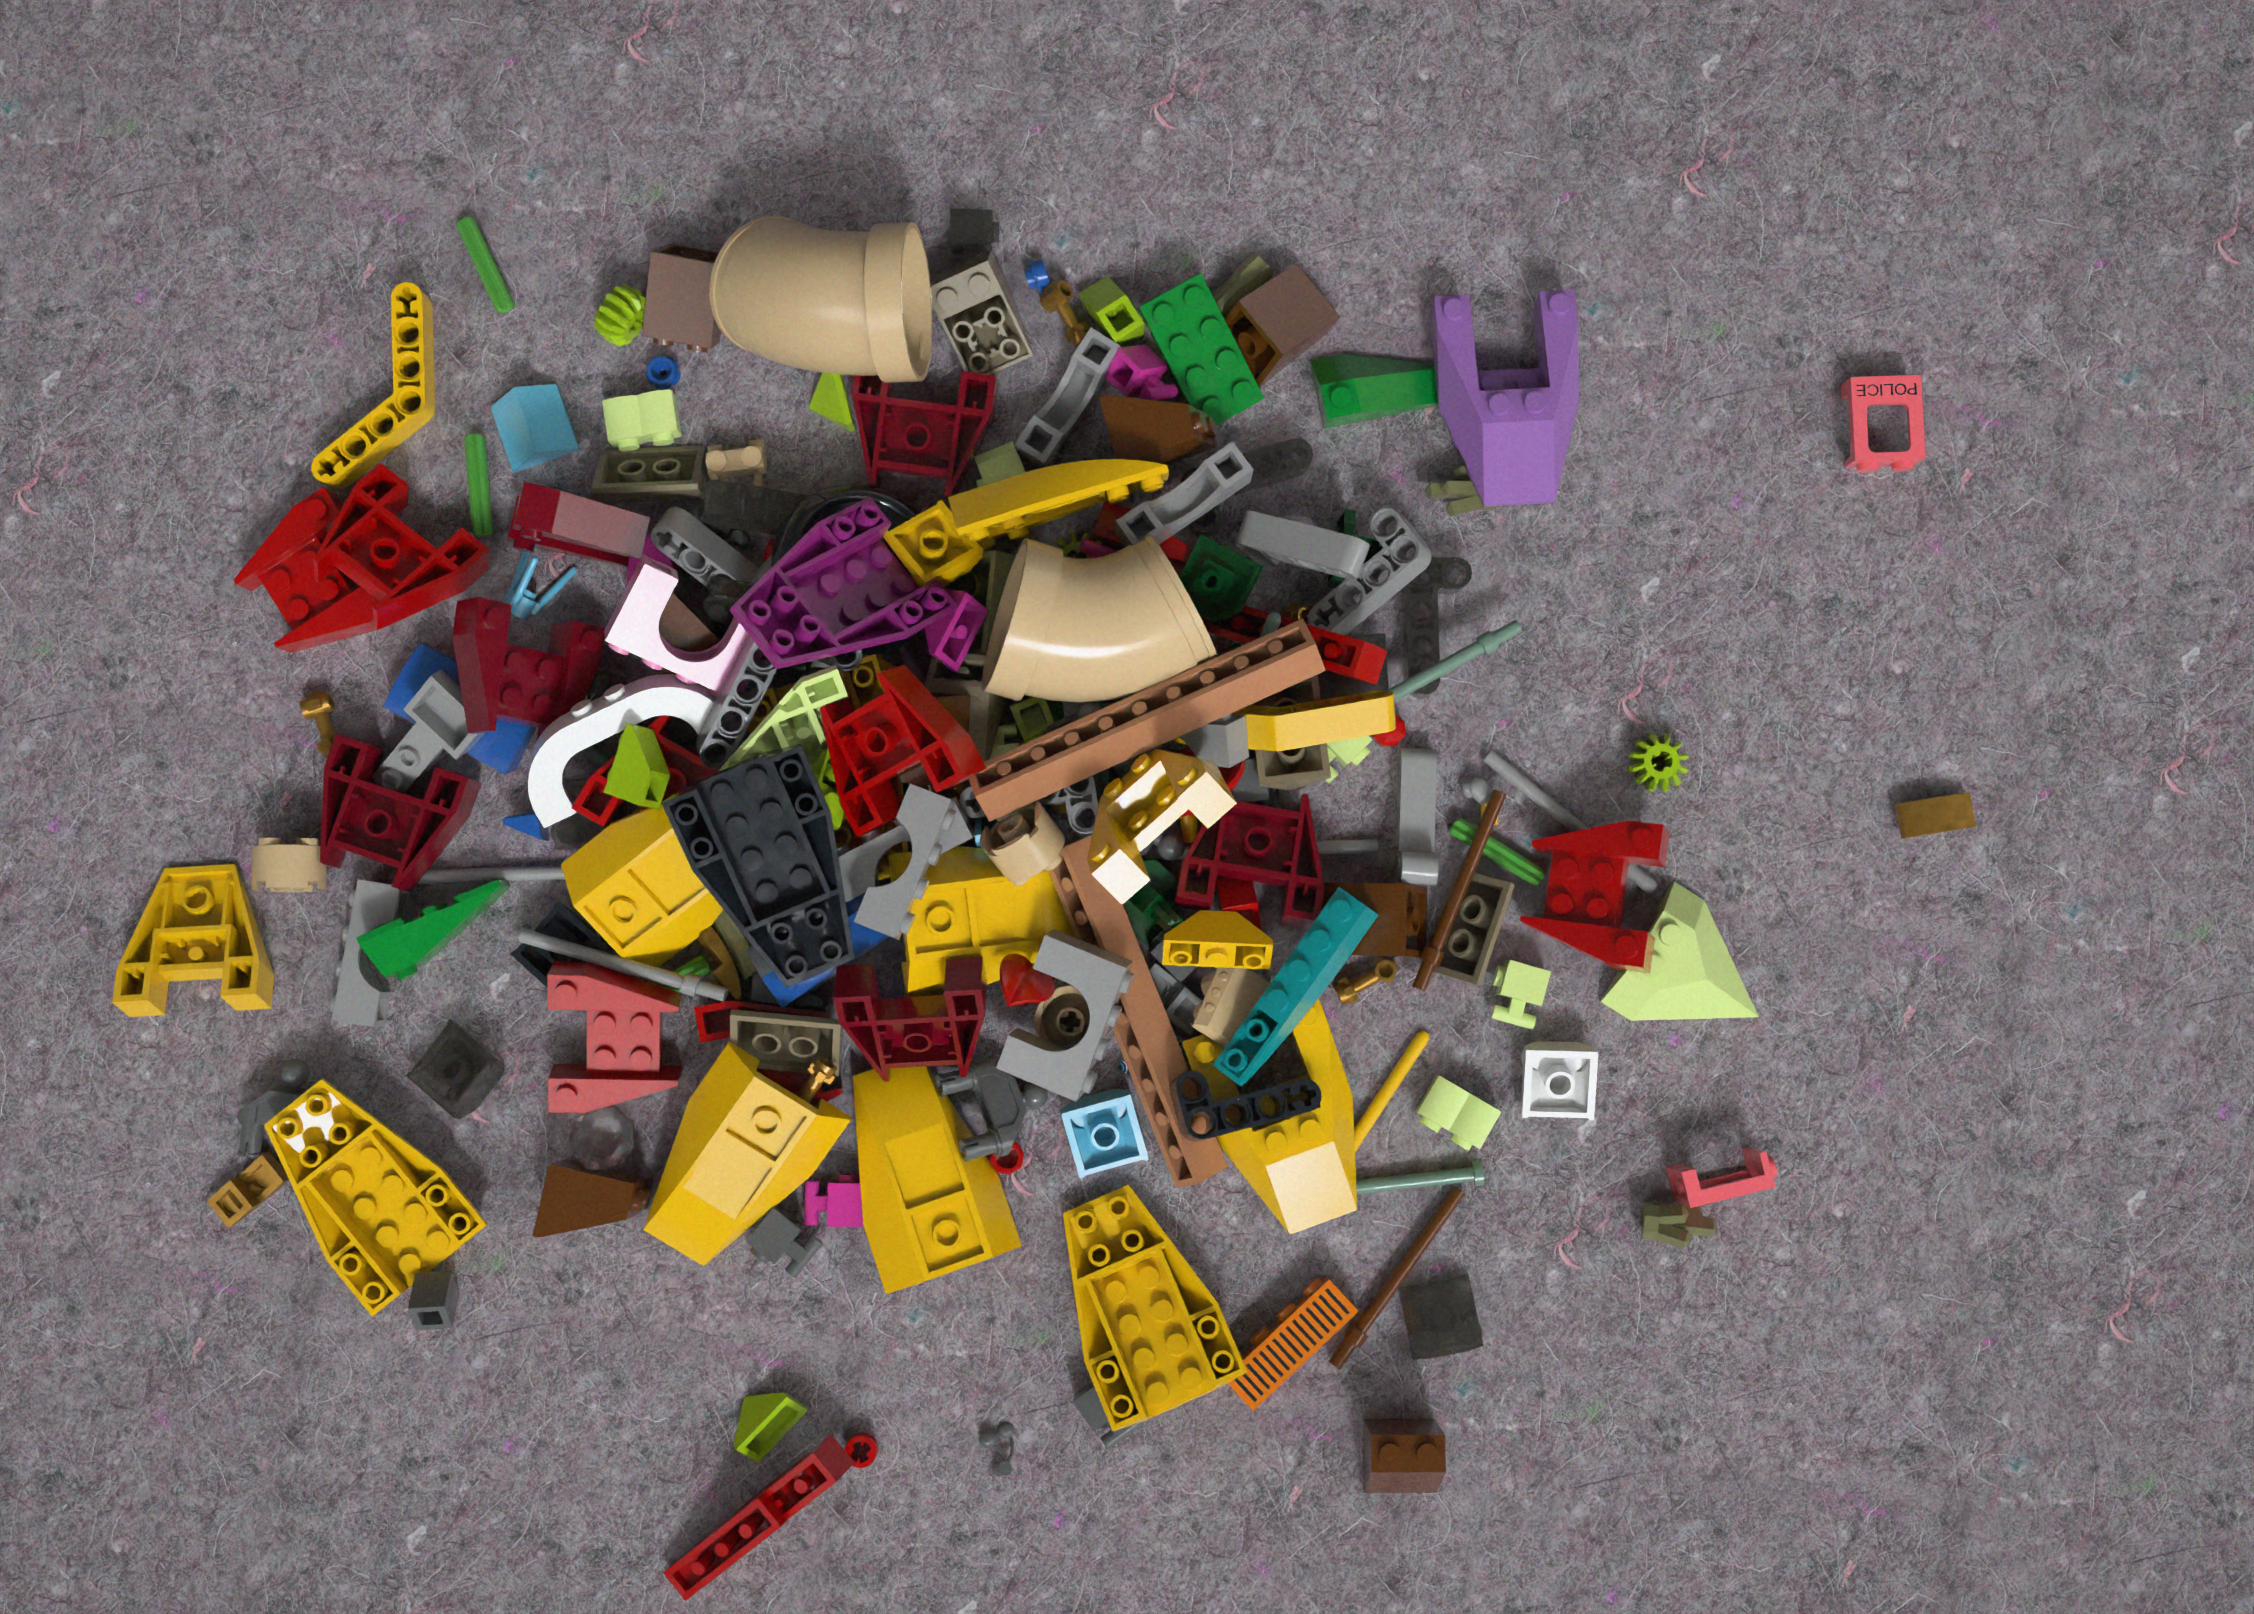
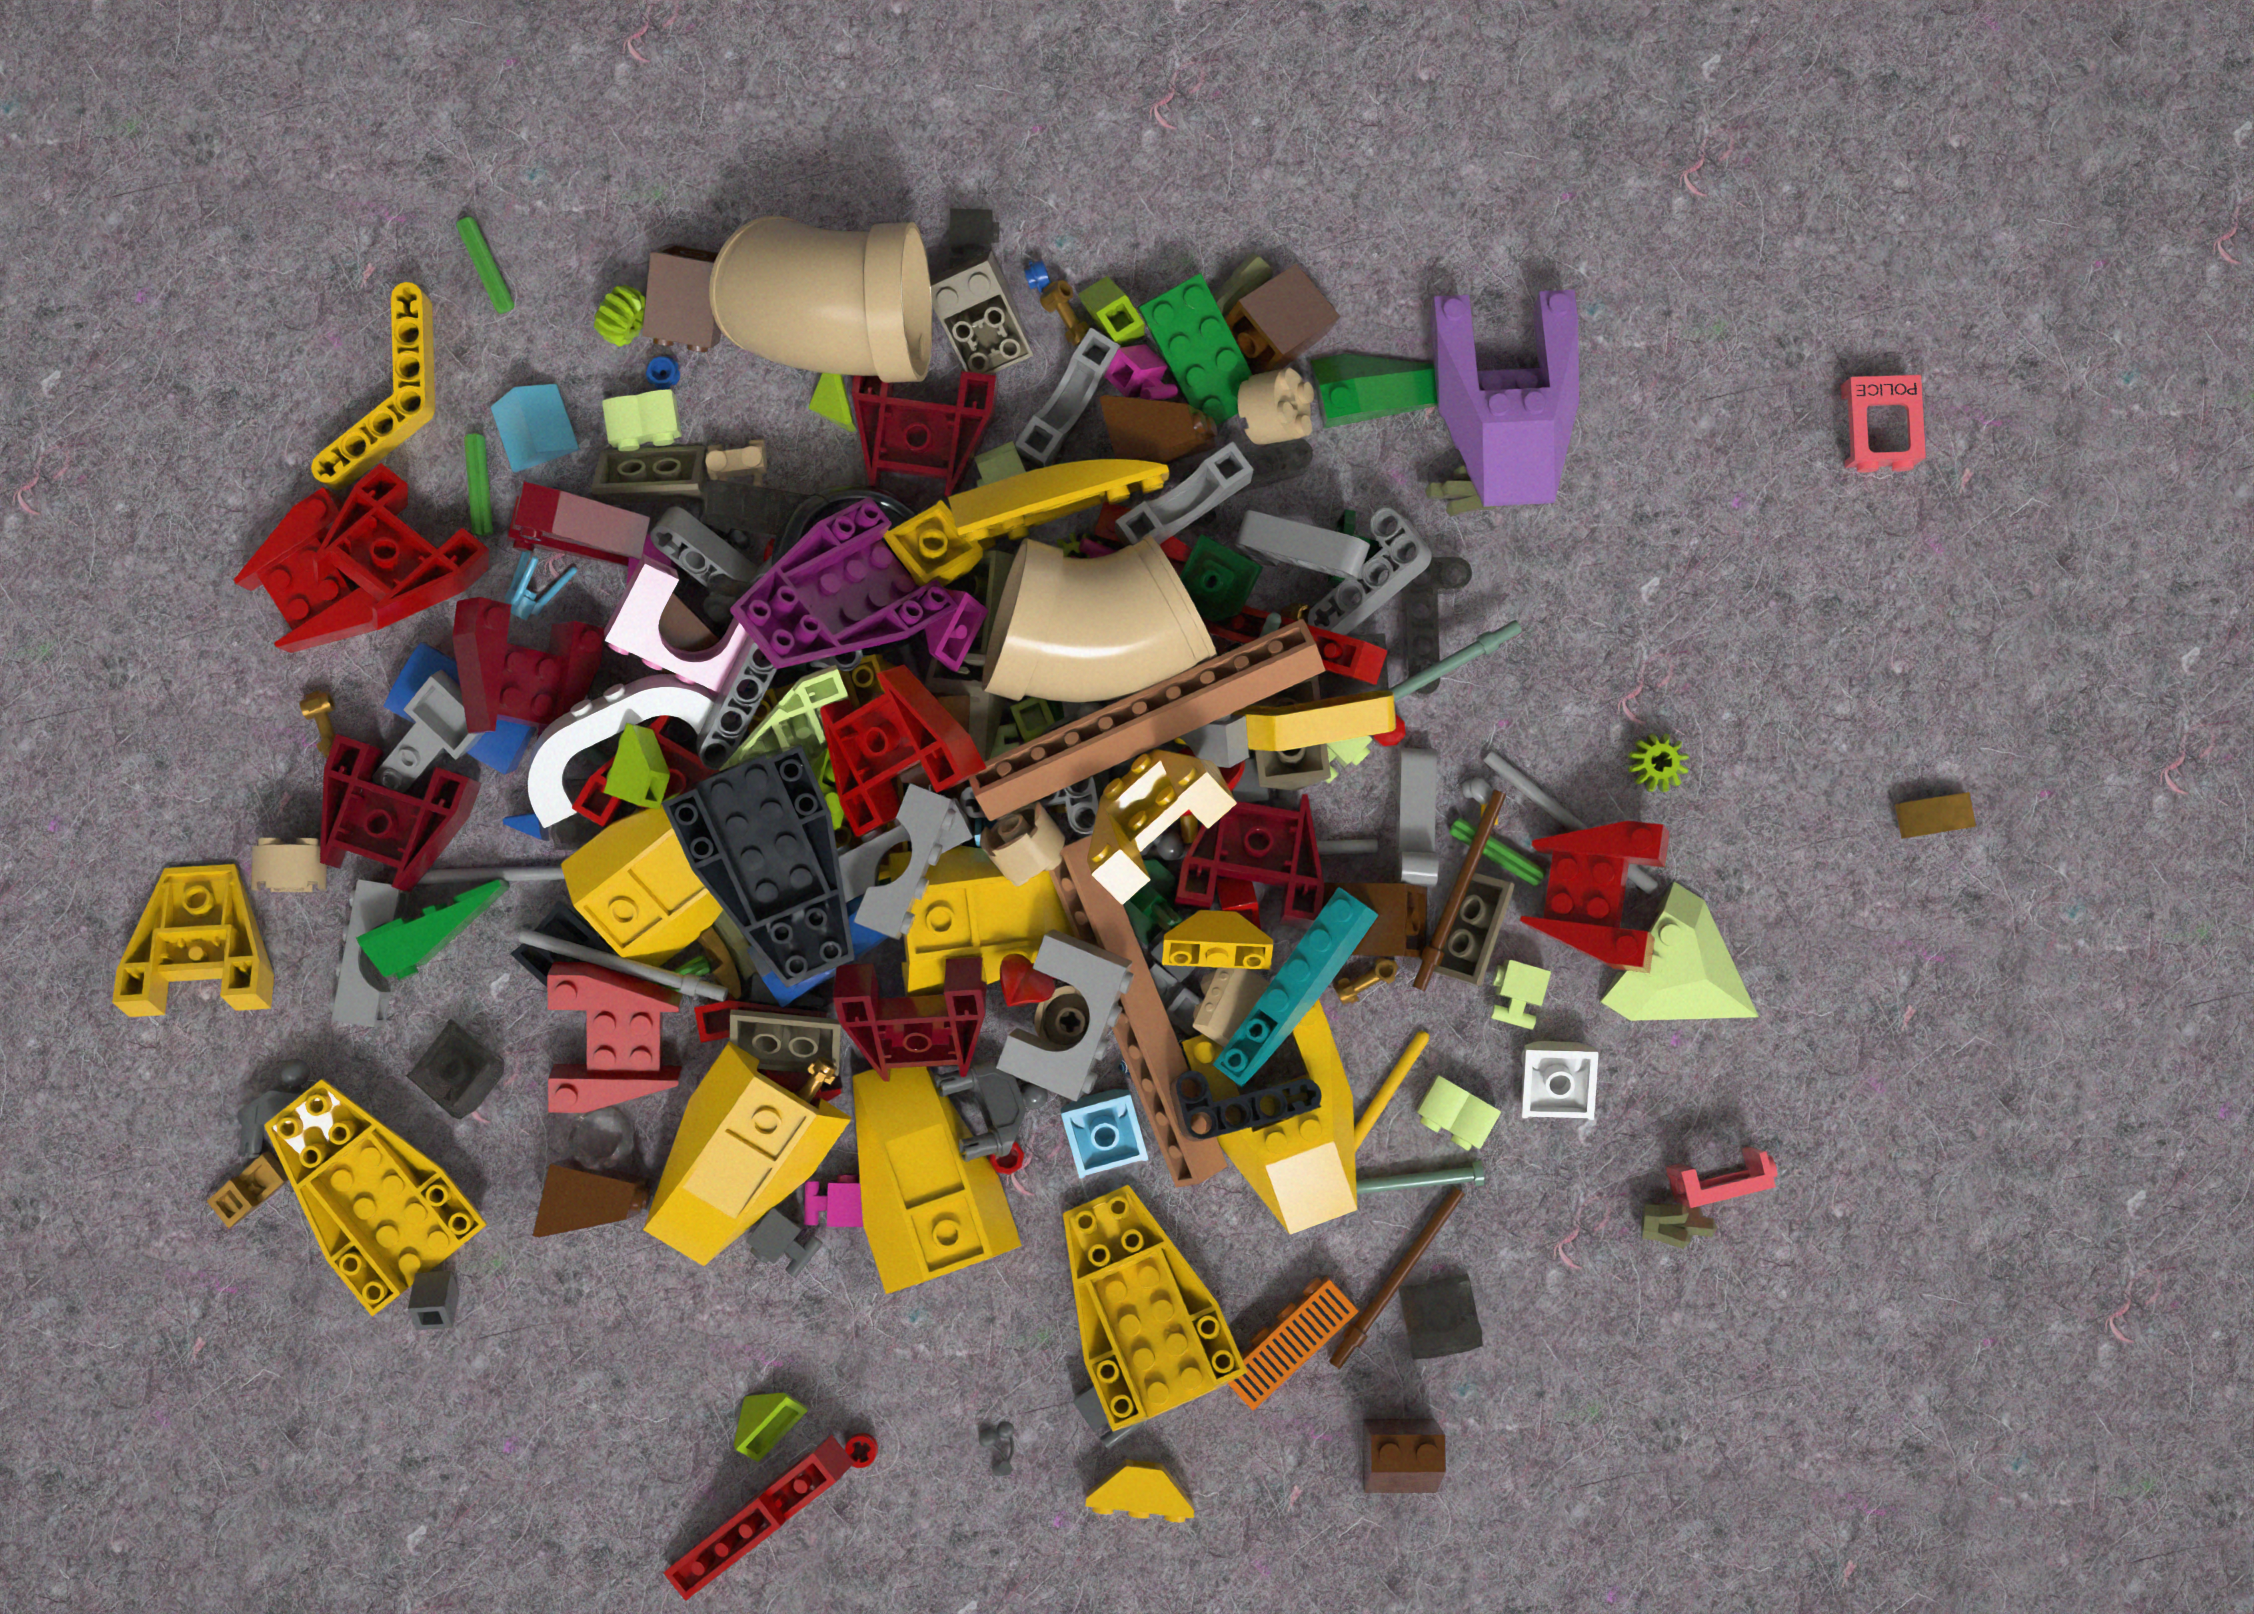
(1141, 1490): none -> yellow slope
(1276, 406): none -> tan brick

